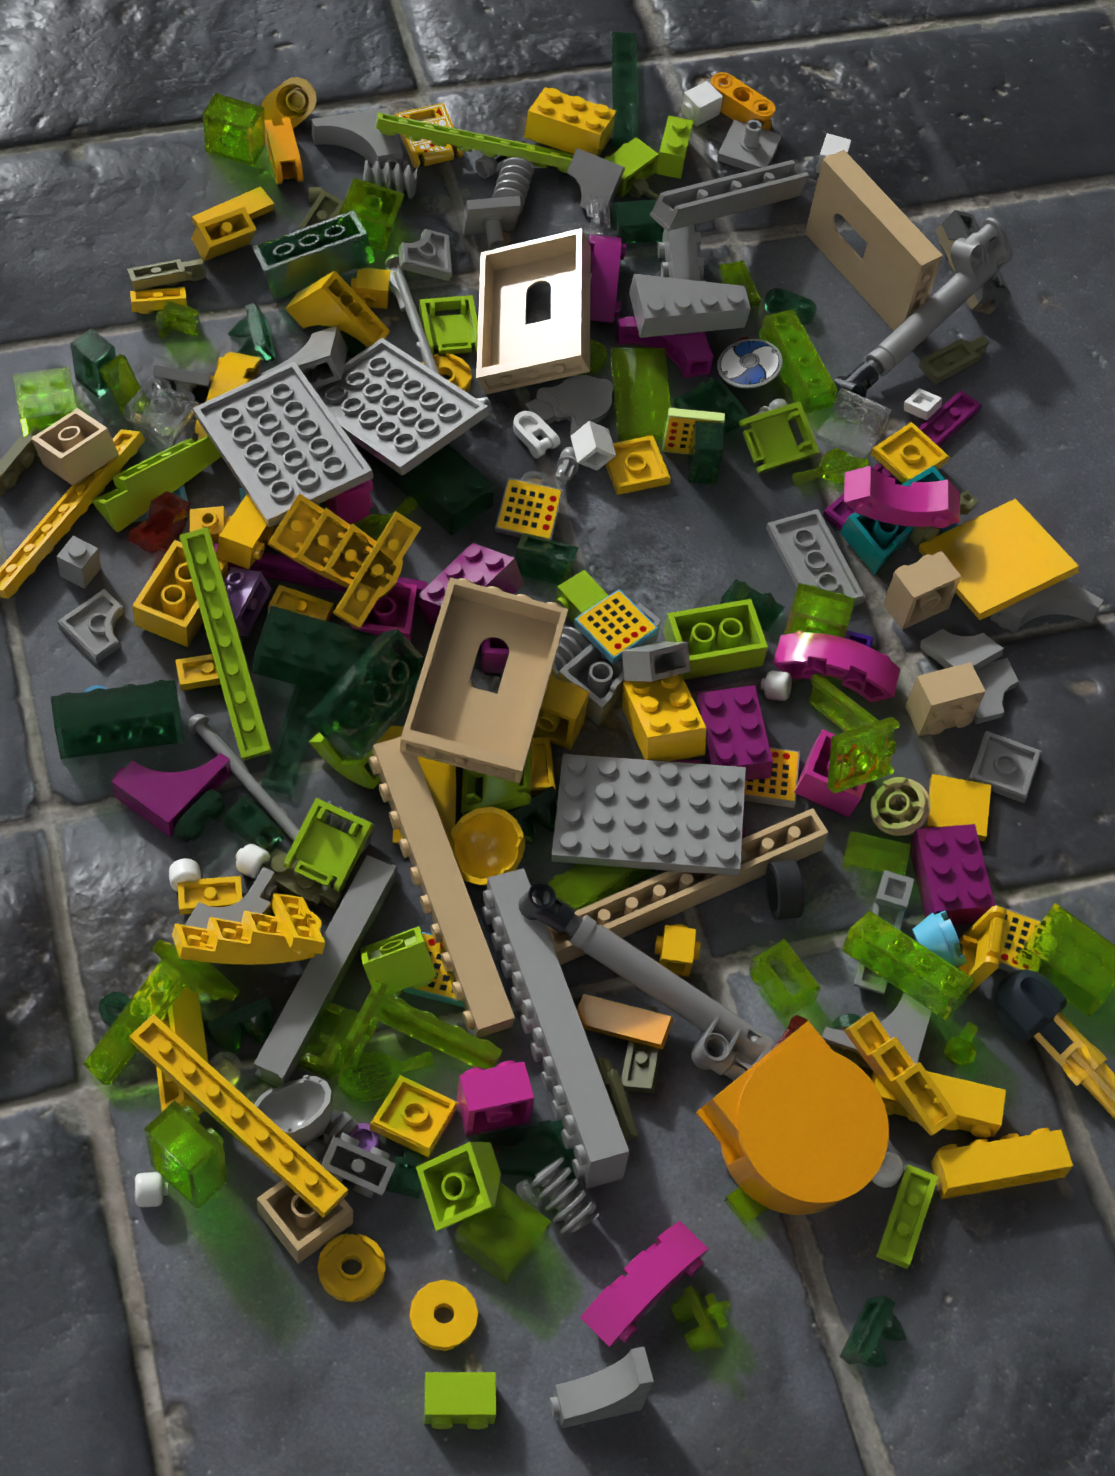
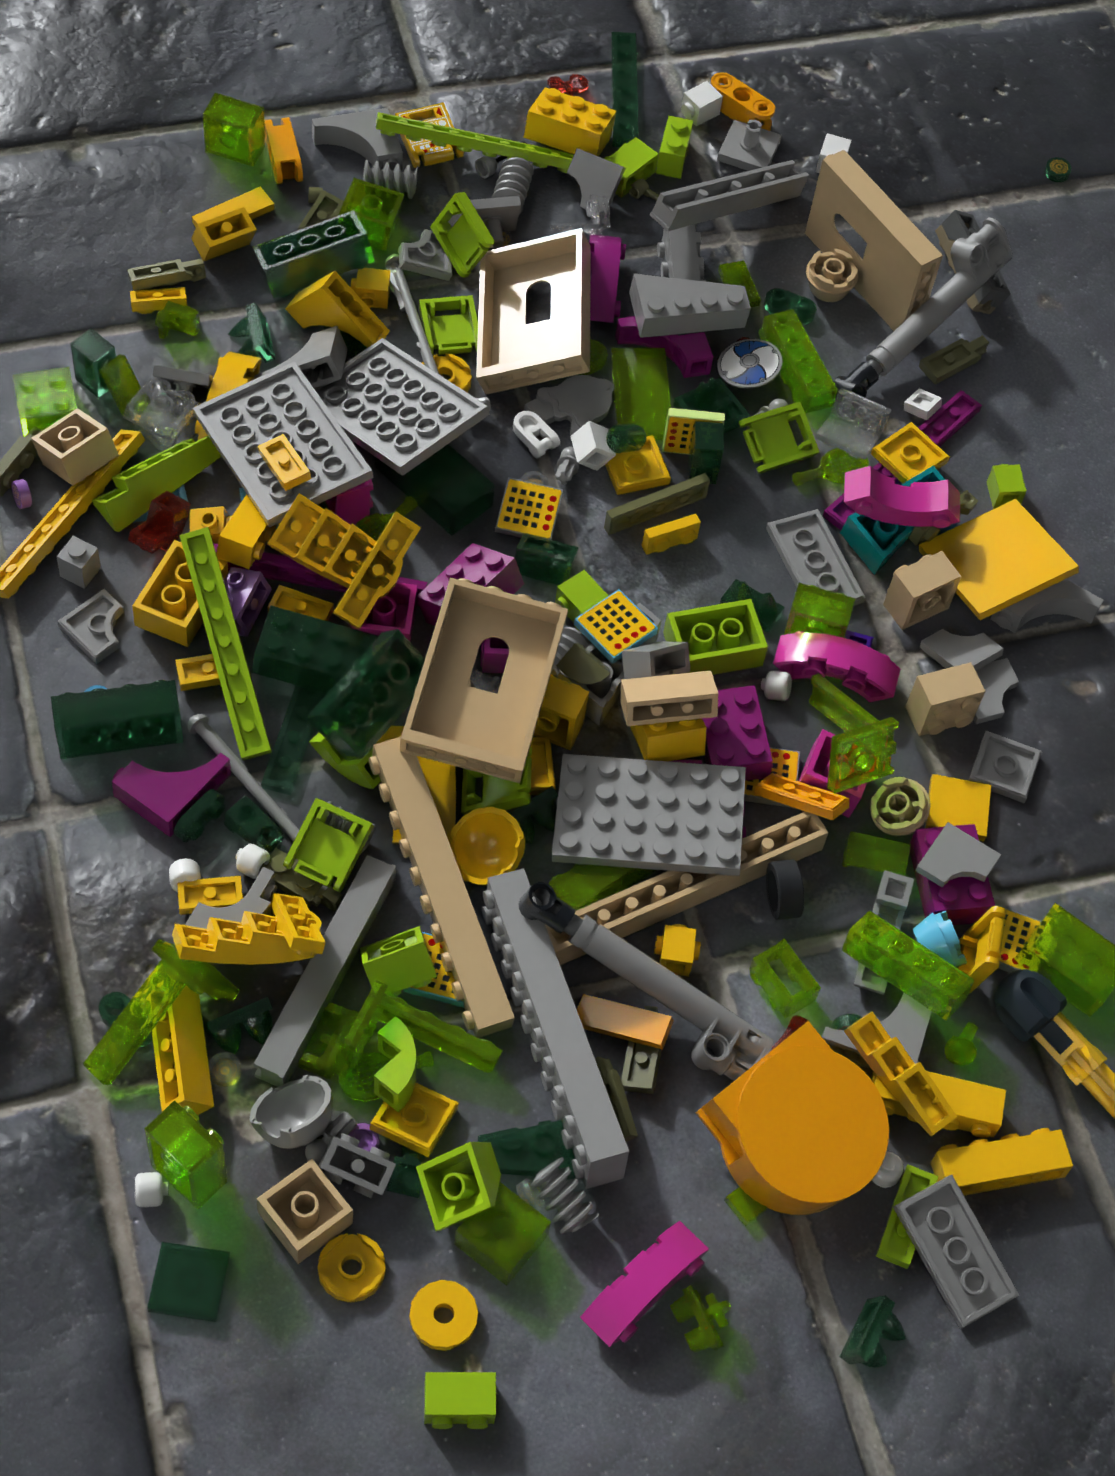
(21, 493): none -> medium lavender tile
(188, 1281): none -> clear green tile
(239, 1116): yellow plate -> none
(284, 462): none -> yellow plate
(291, 99): yellow piece -> none
(398, 1077): none -> lime brick
(467, 239): none -> lime container
(495, 1097): dark pink brick -> none
(576, 83): none -> clear red piece
(583, 666): none -> olive brick
(606, 1393): light grey arch -> none
(626, 438): none -> clear green brick
(634, 223): clear green brick -> none
(656, 504): none -> olive tile
(669, 698): none -> tan brick
(671, 534): none -> yellow plate
(802, 796): none -> light orange tile
(831, 275): none -> tan cone
(955, 856): none -> light grey tile
(956, 1251): none -> light grey tile
(1006, 484): none -> lime brick
(1057, 169): none -> clear green tile

